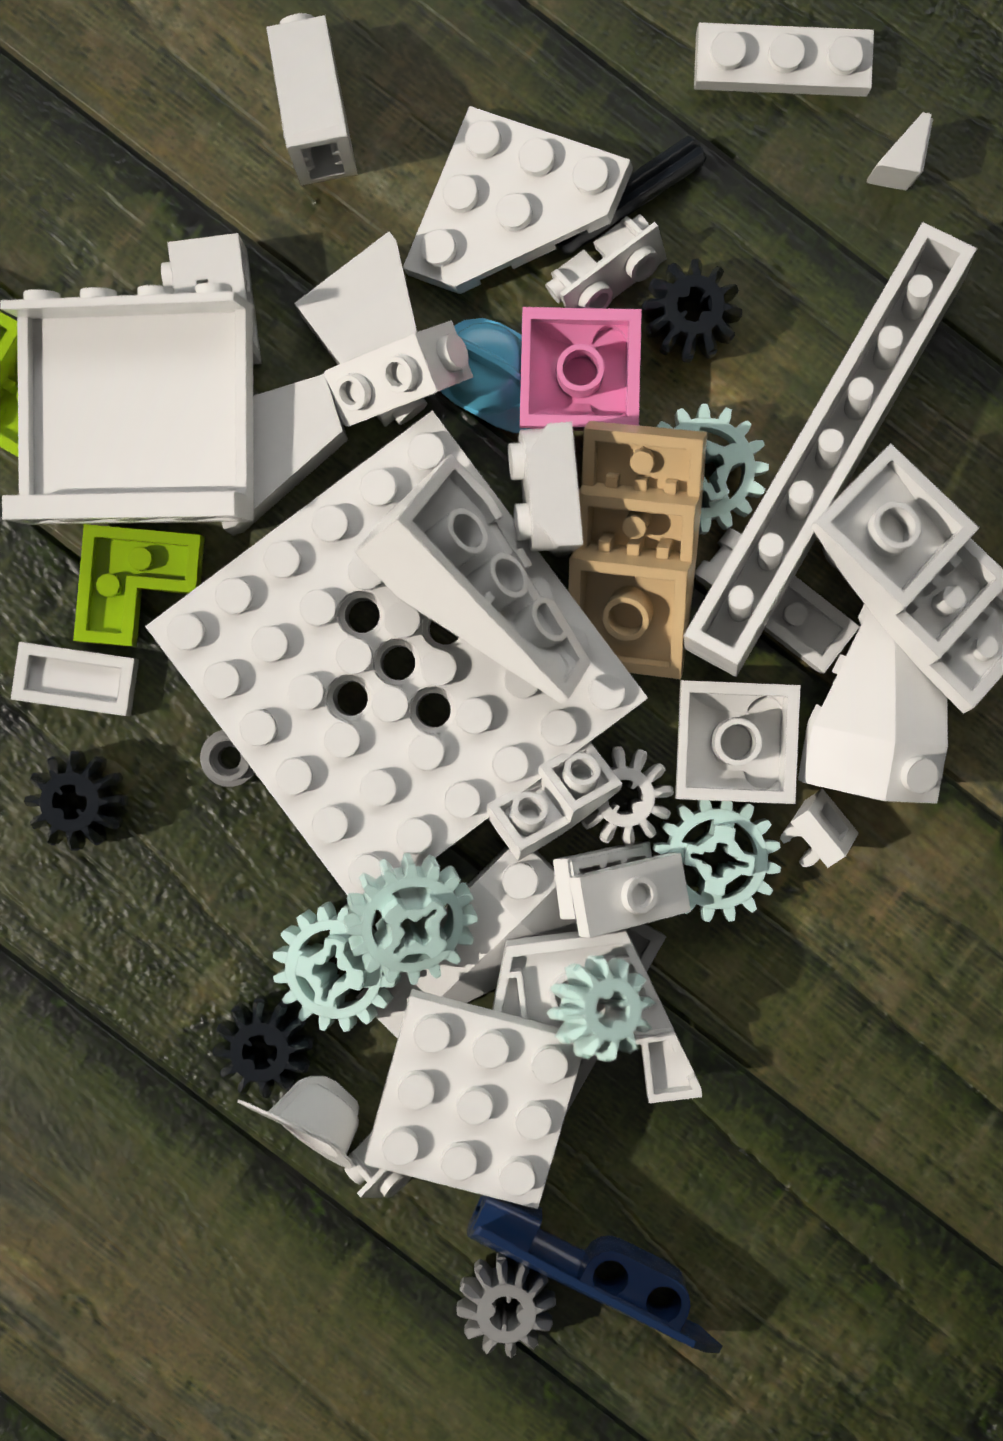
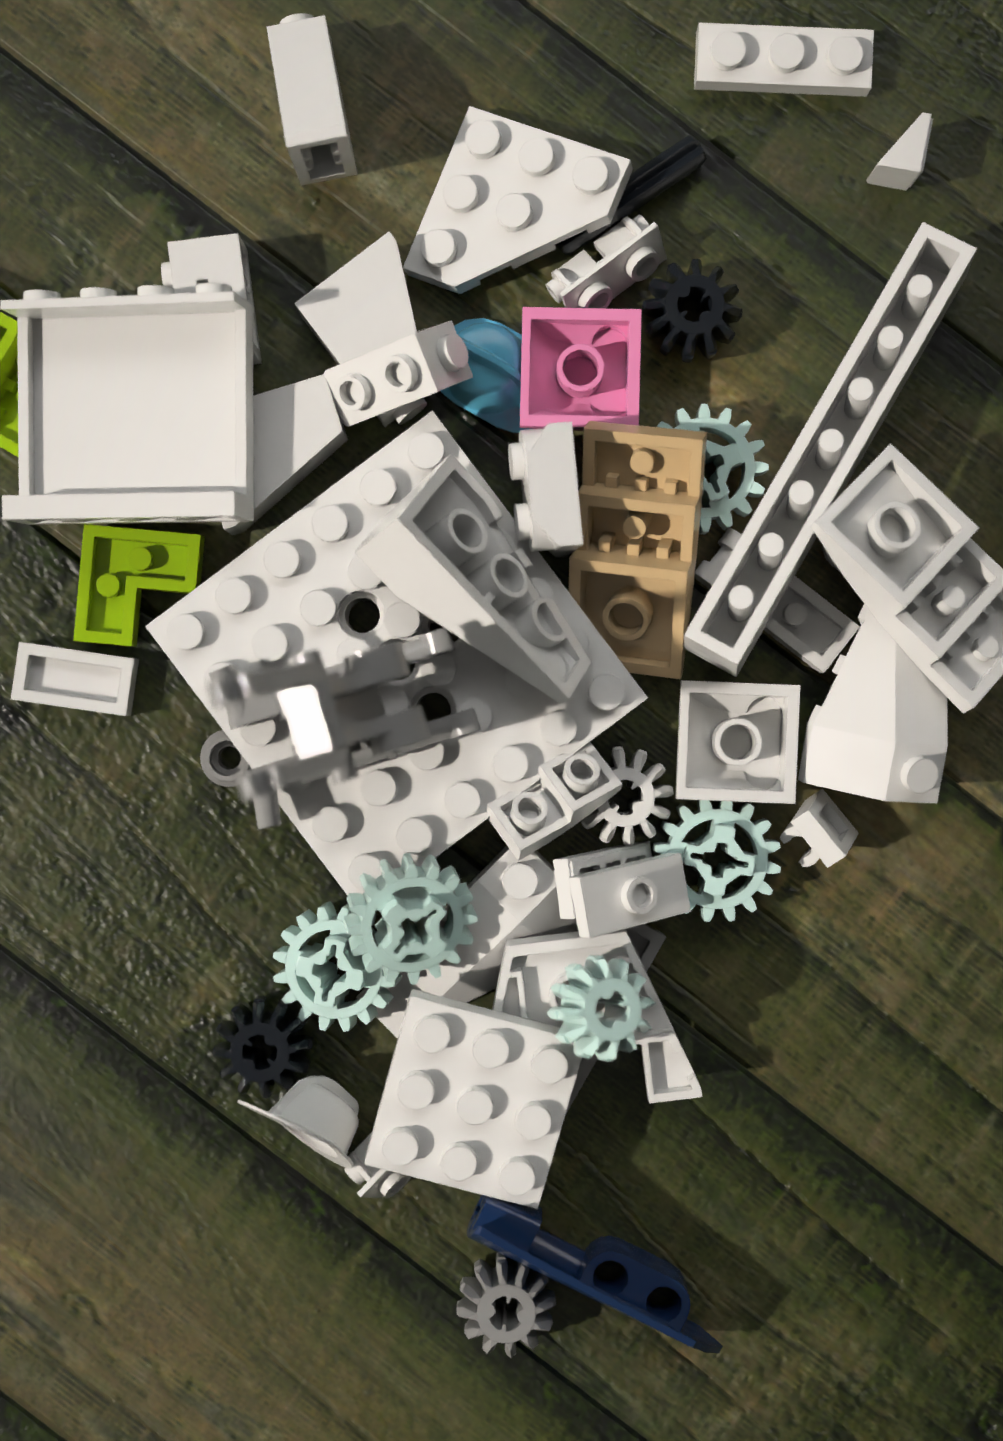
(65, 817): black gear -> none
(332, 715): none -> light grey piece

